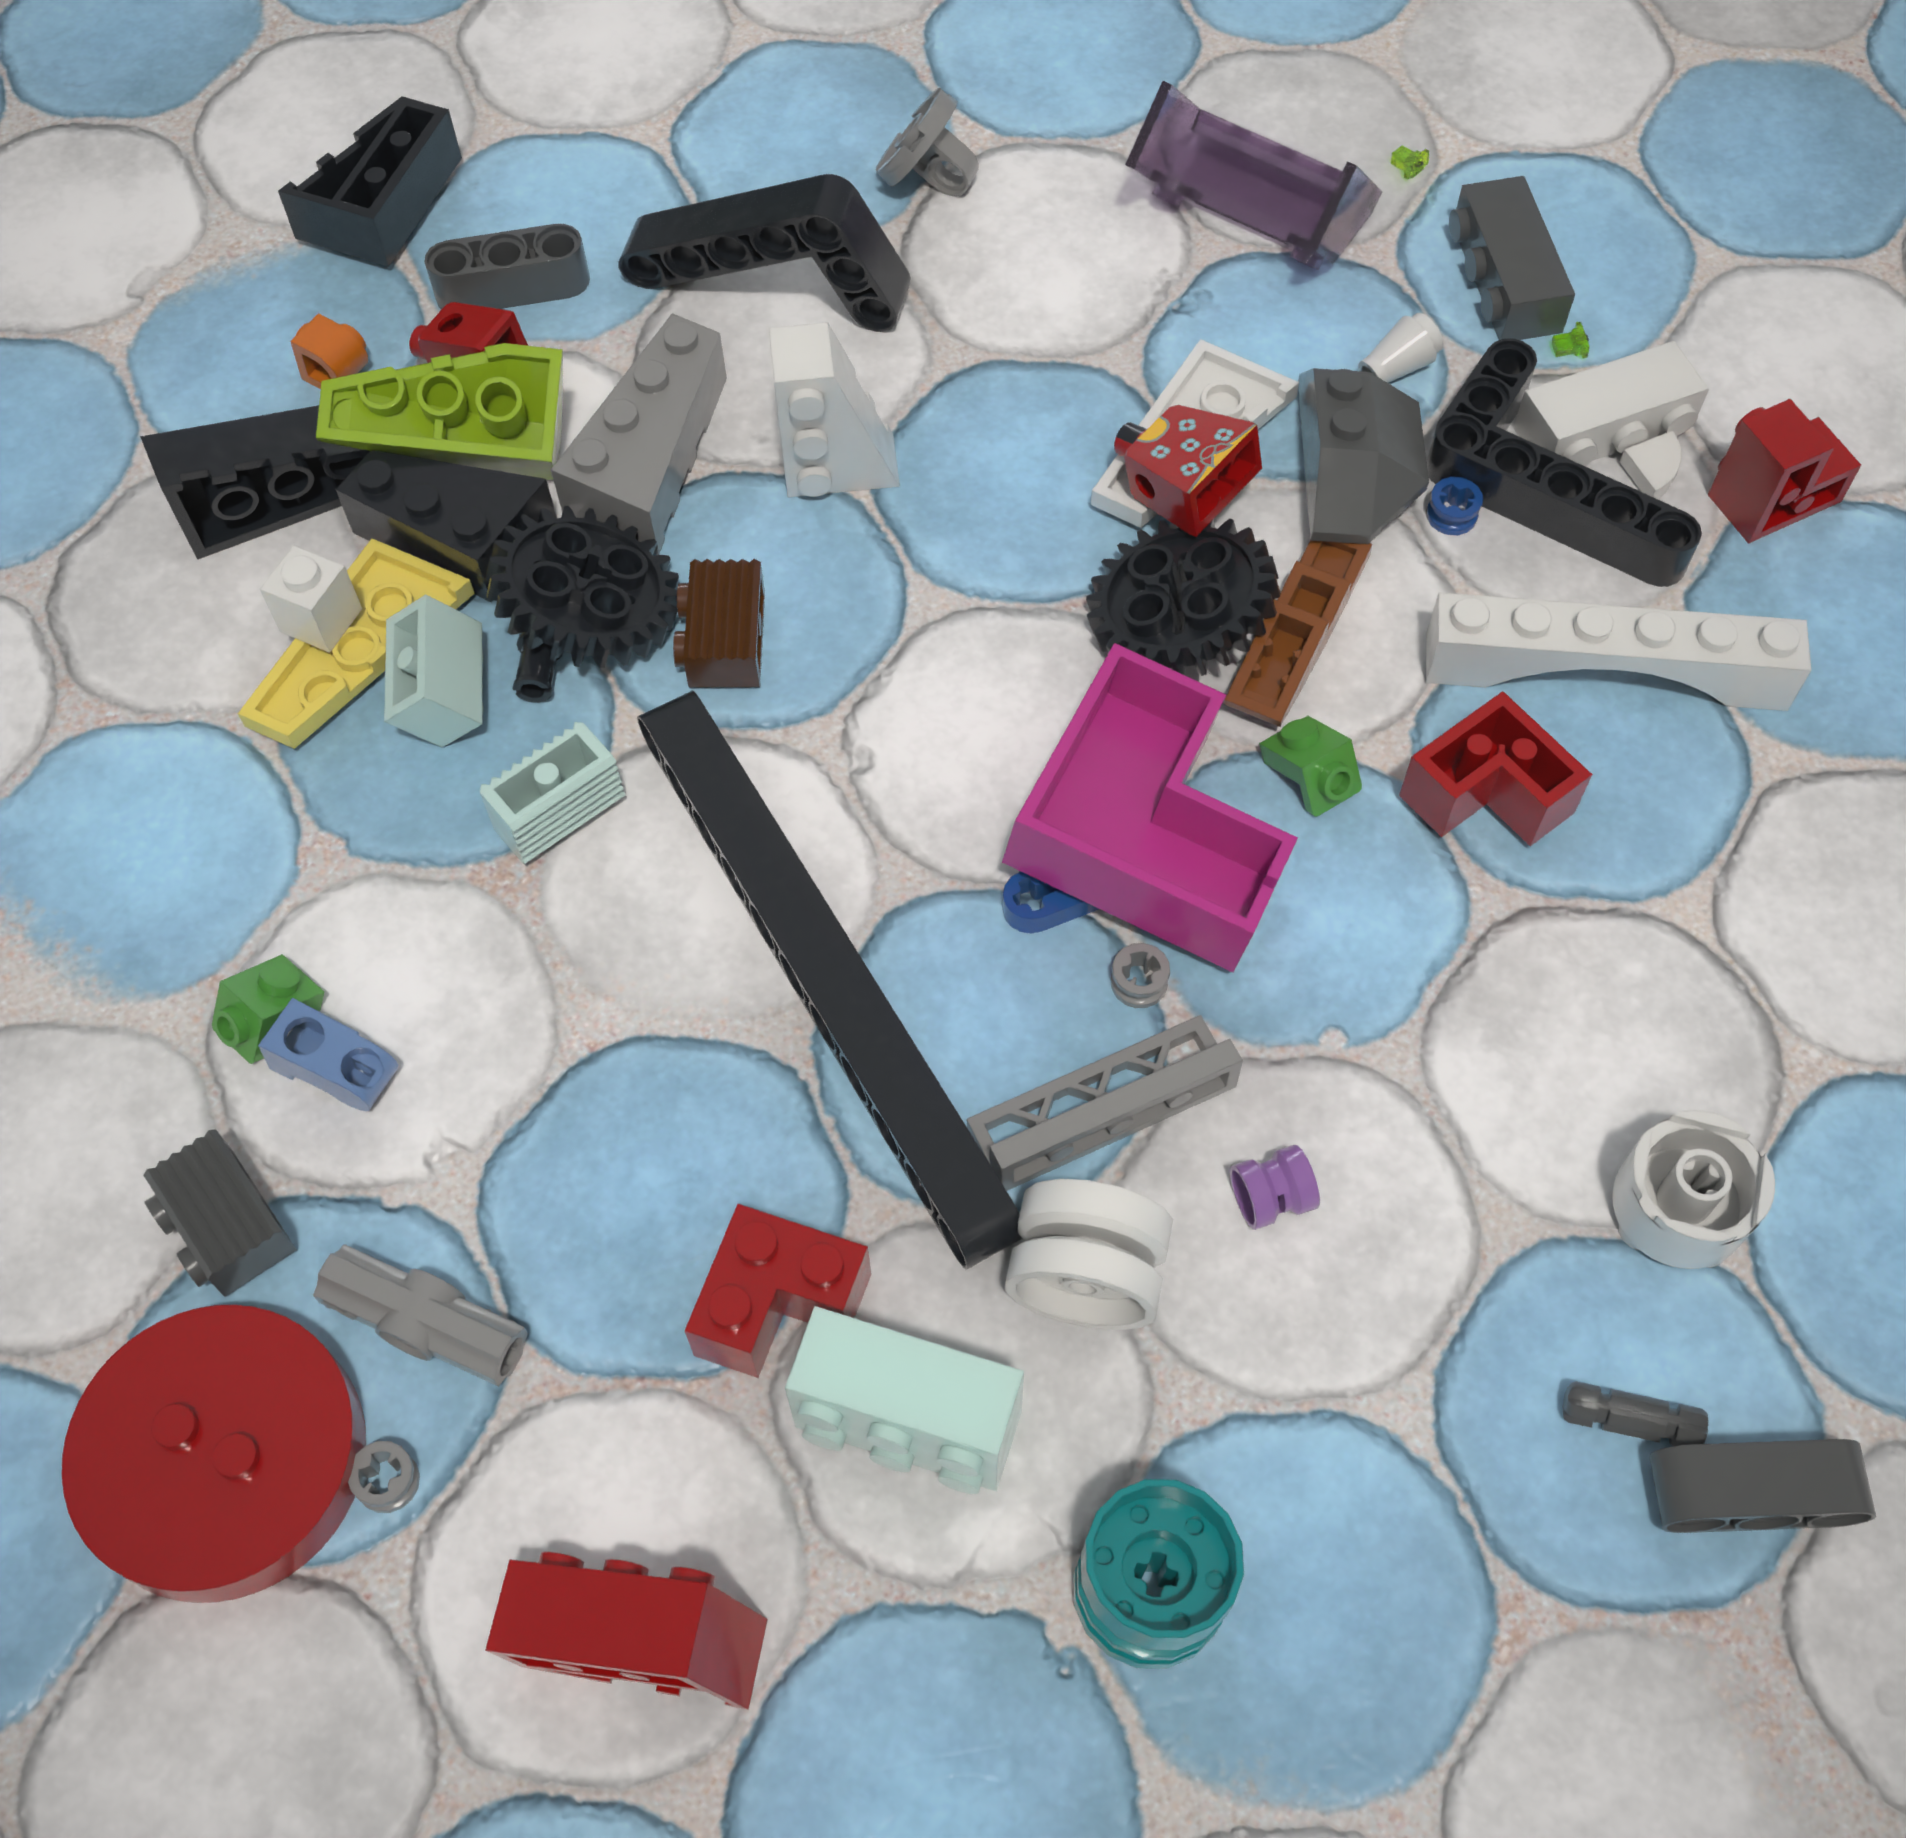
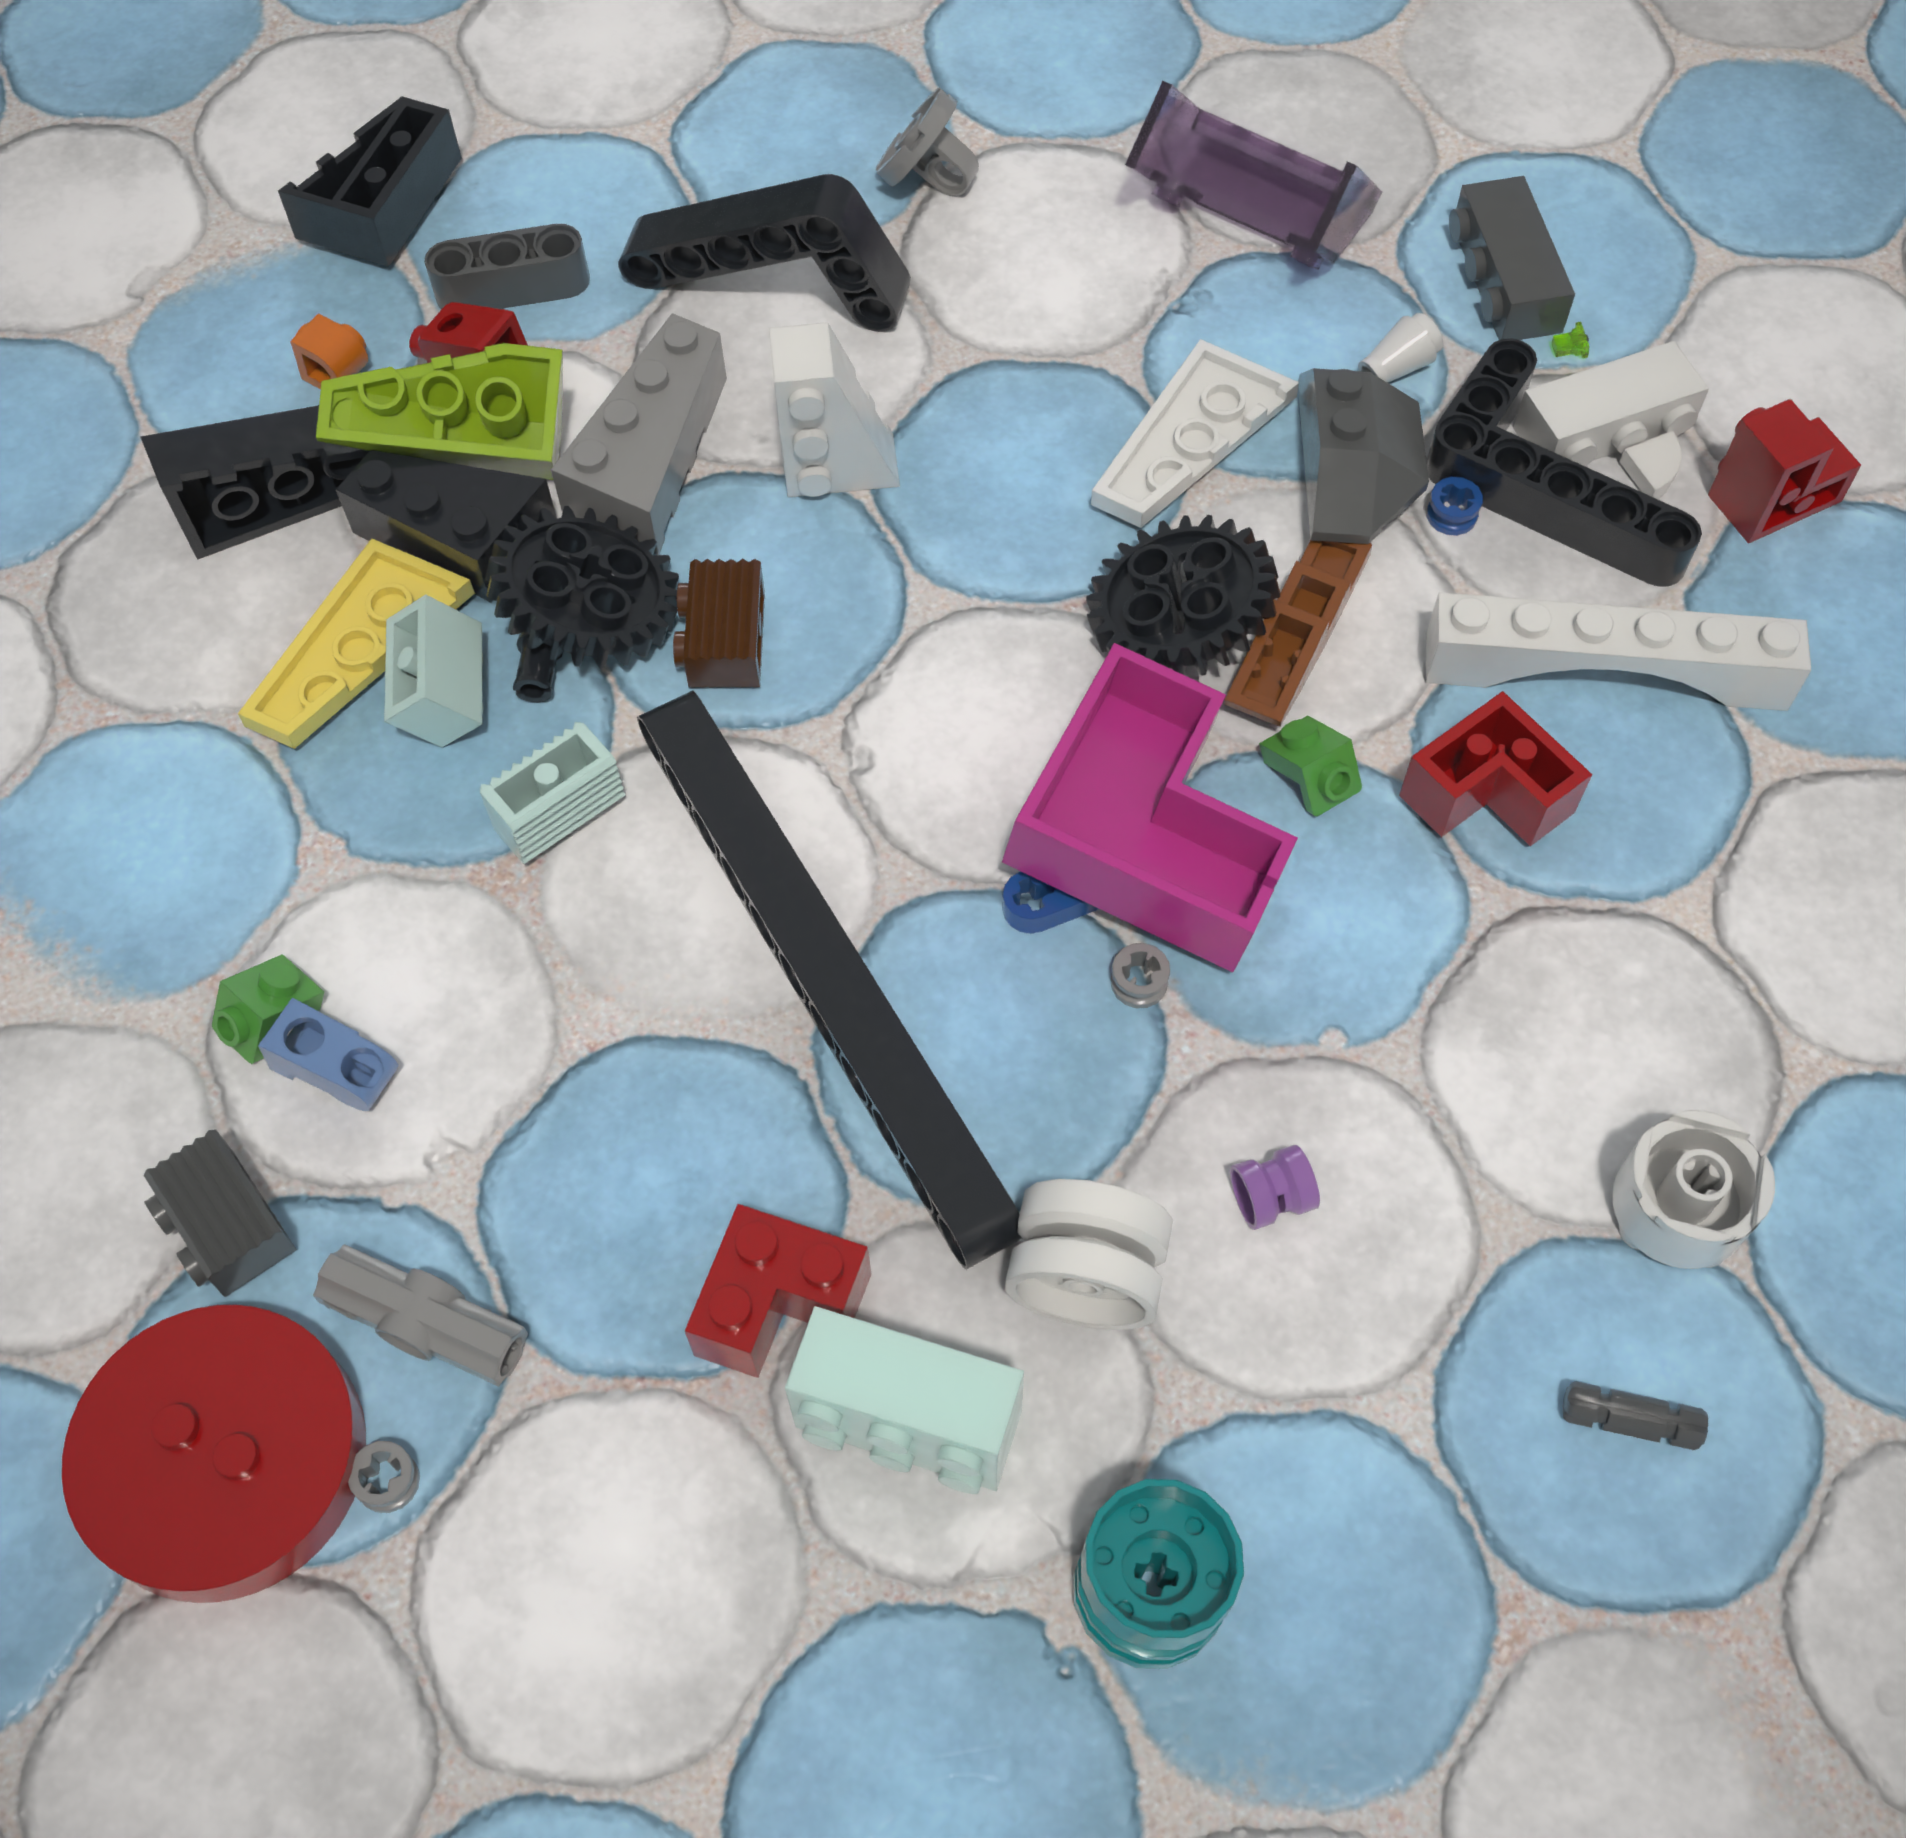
(311, 598): white brick -> none
(628, 1627): red wedge -> none
(1106, 1115): light grey fence -> none
(1189, 463): red torso -> none
(1410, 161): clear neon green piece -> none
(1761, 1486): dark grey beam -> none

